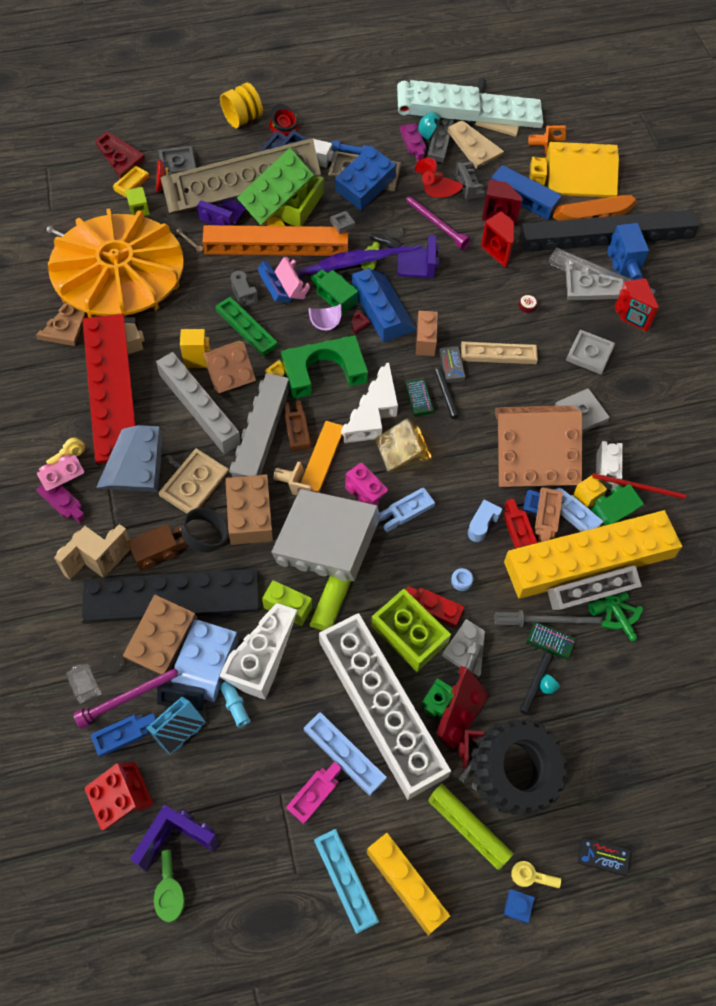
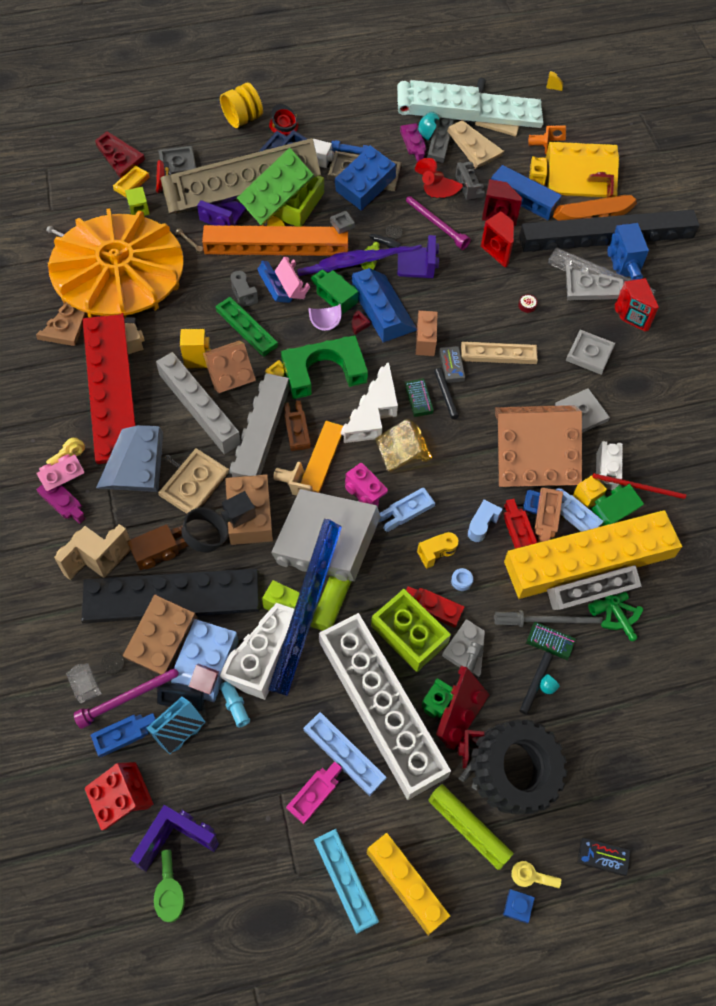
(203, 678): none -> tile
(238, 510): none -> black brick
(305, 607): none -> clear blue tile
(436, 547): none -> yellow leg
(554, 82): none -> yellow tile
(603, 177): none -> bracket

